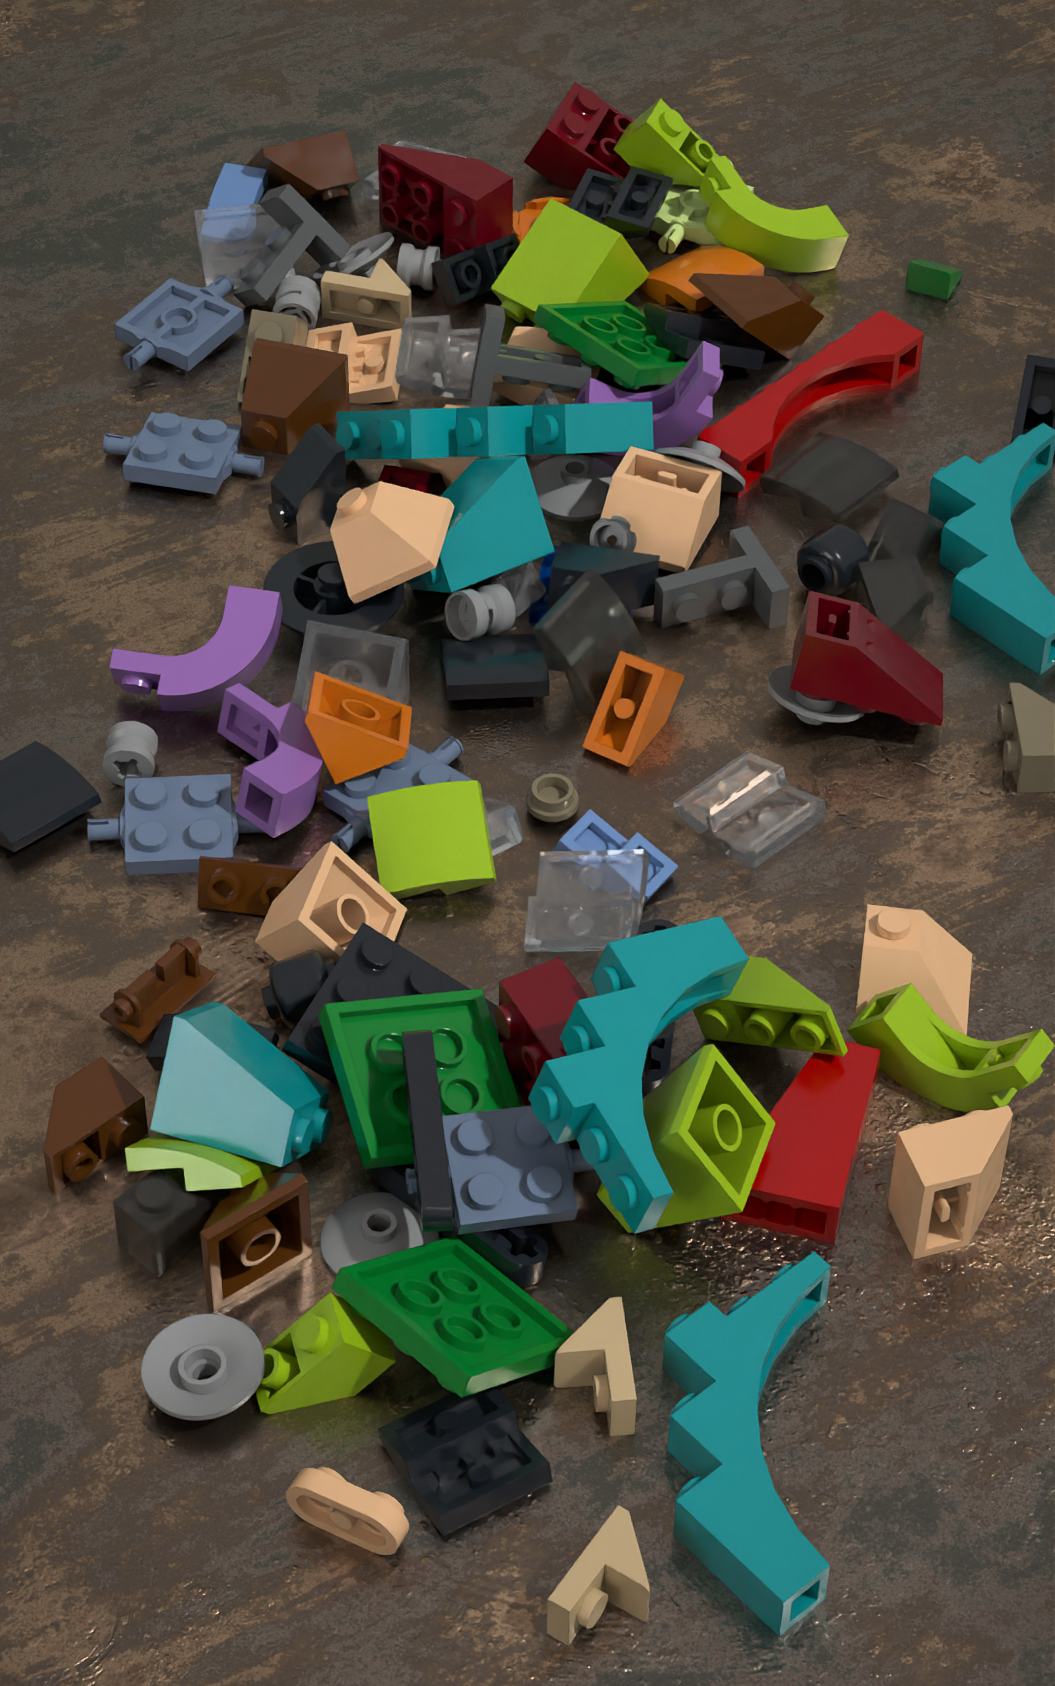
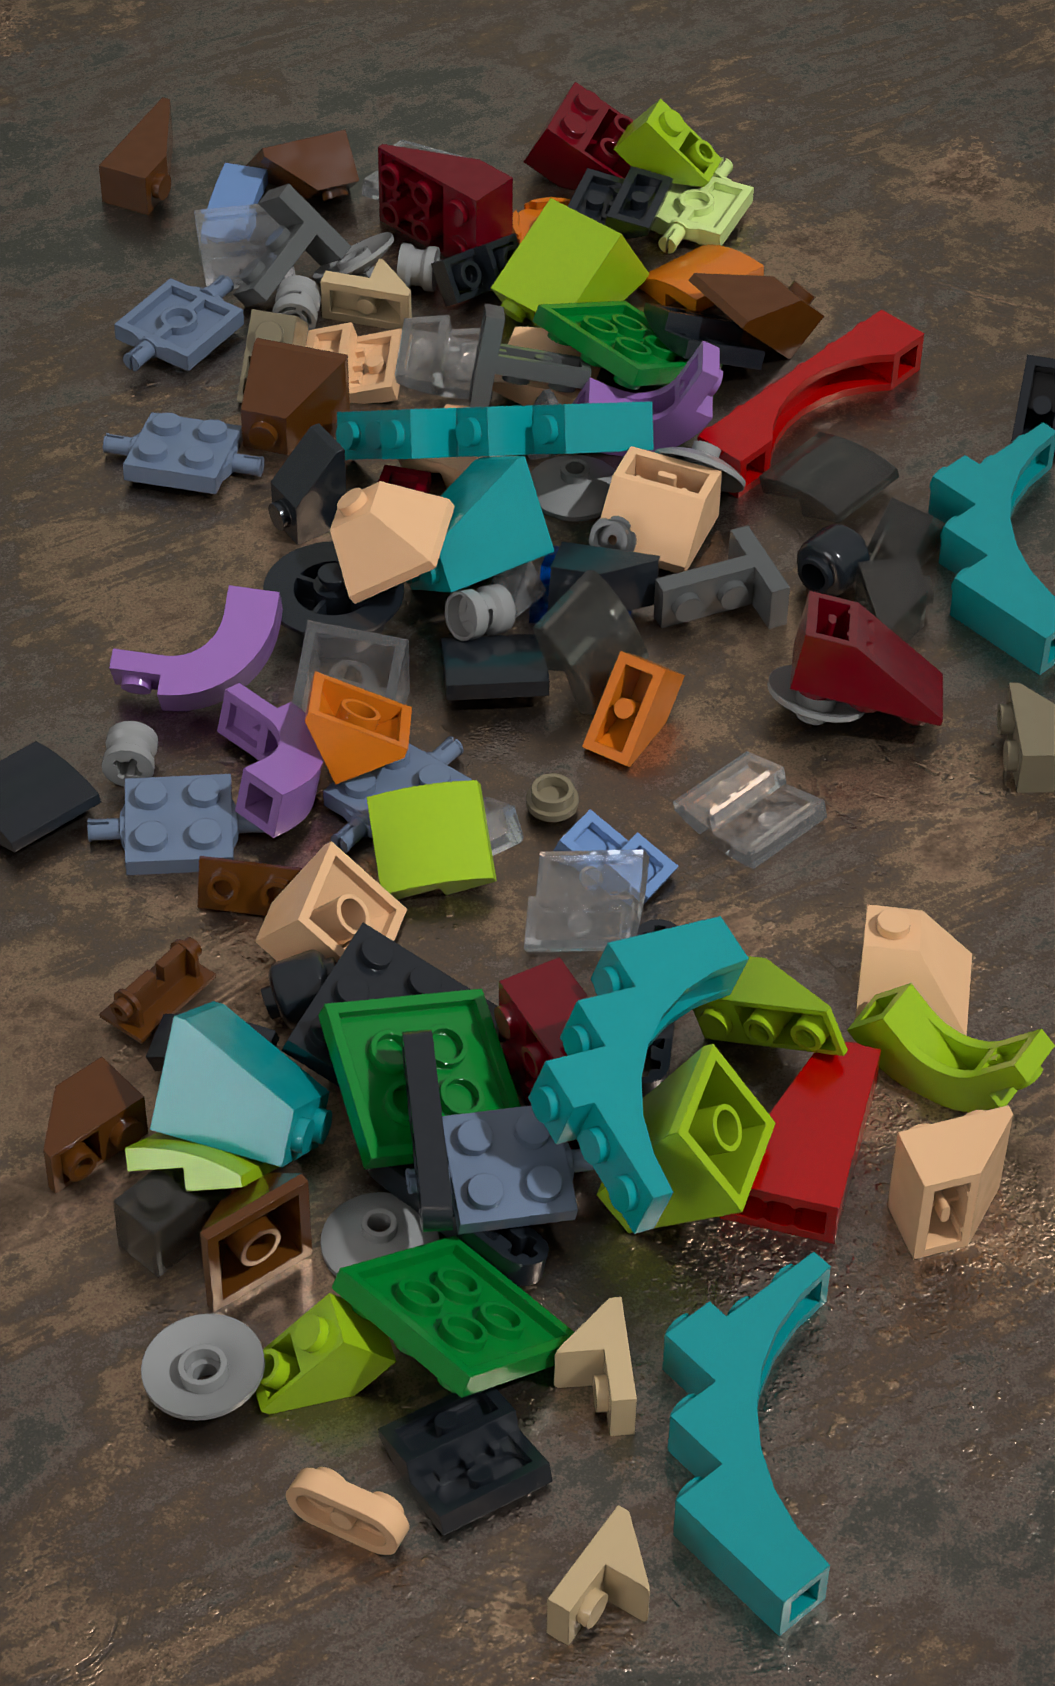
(140, 165): none -> reddish brown slope
(769, 234): lime arch -> none
(932, 278): green slope -> none

